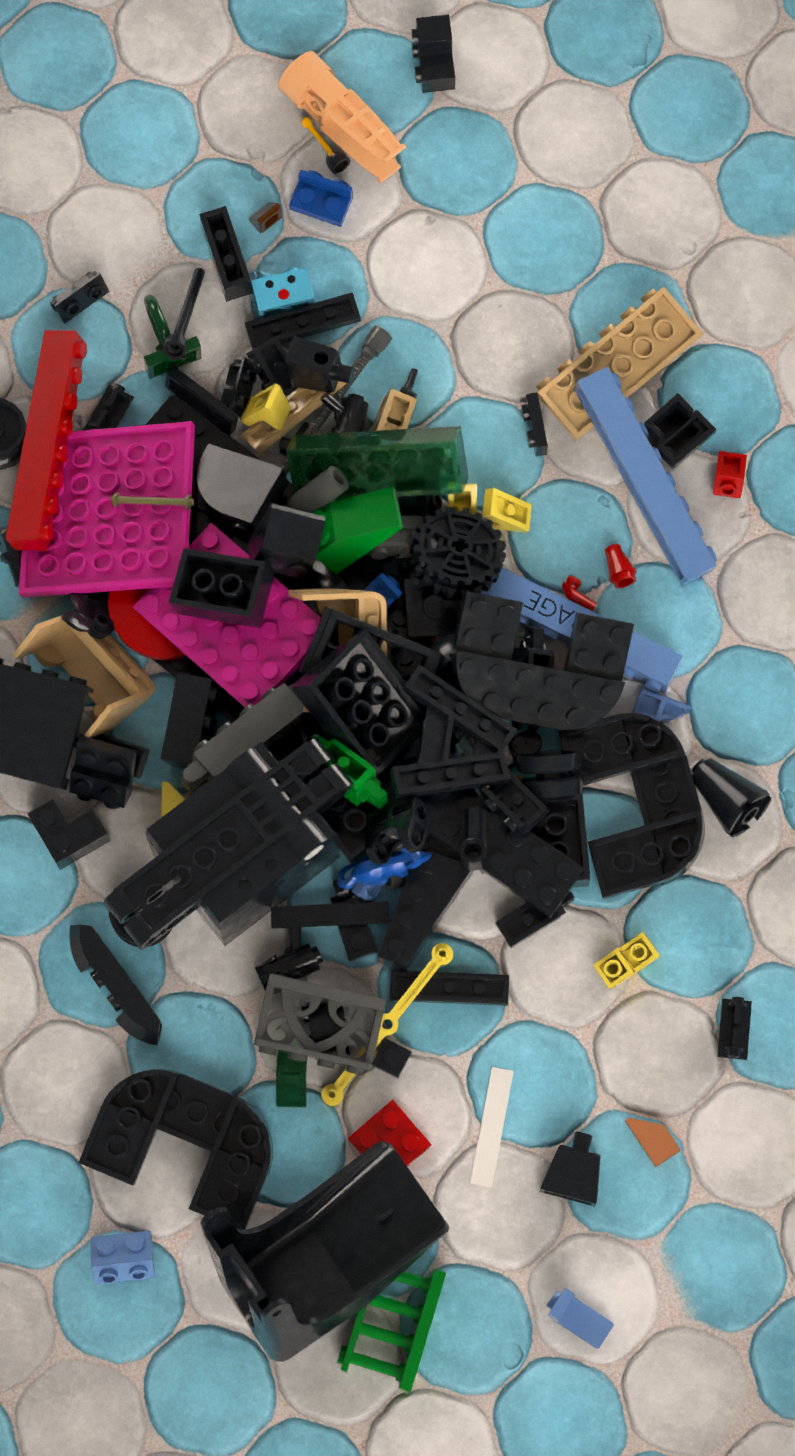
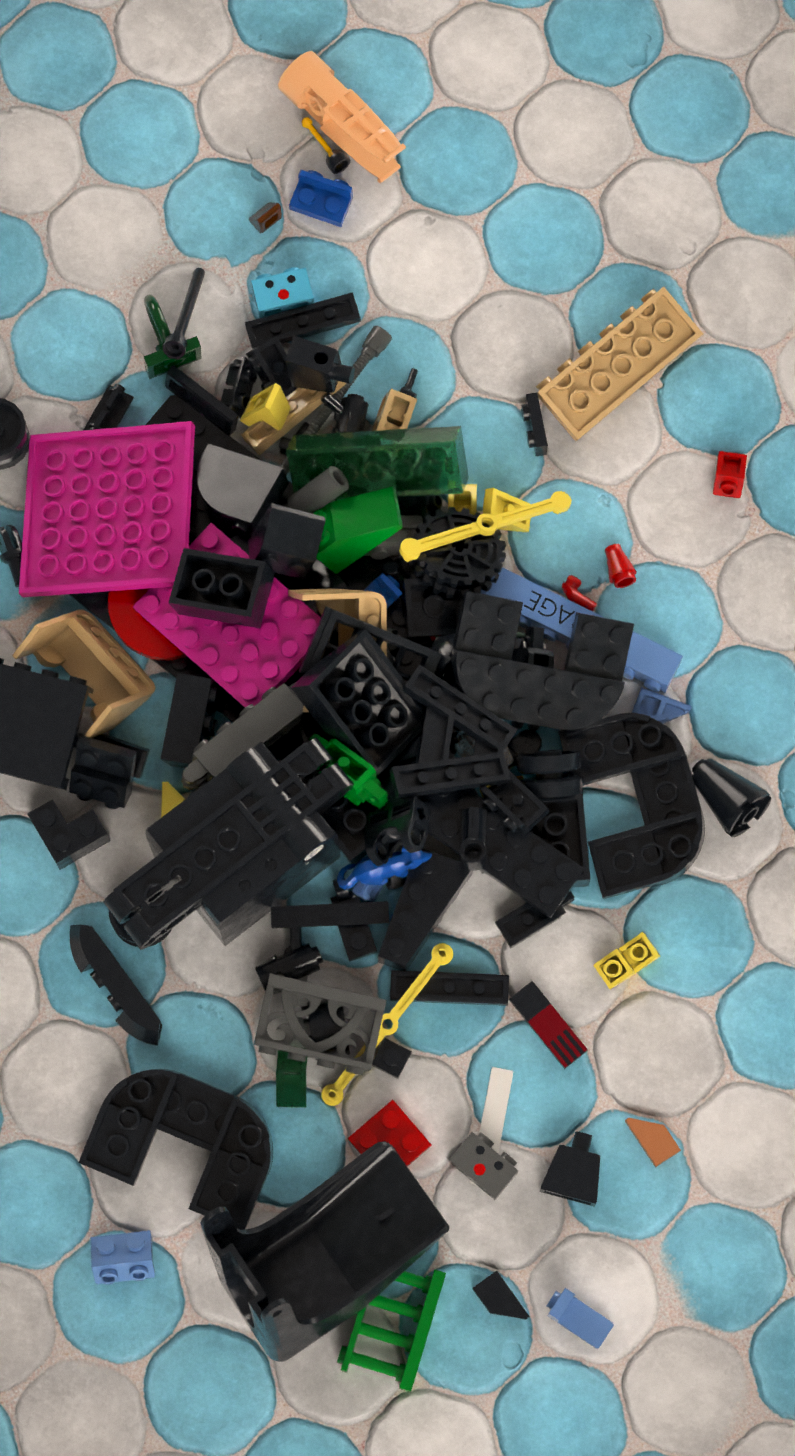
(46, 441): red brick -> none
(87, 291): black hinge -> none
(89, 616): black plate -> none
(116, 499): olive axle -> none
(226, 253): black brick -> none
(411, 548): none -> light yellow piece
(433, 48): black brick -> none
(484, 1165): none -> dark grey brick
(499, 1298): none -> black tile
(548, 1025): none -> tile
(645, 476): medium blue brick -> none
(677, 430): black plate -> none
(734, 1028): black hinge -> none

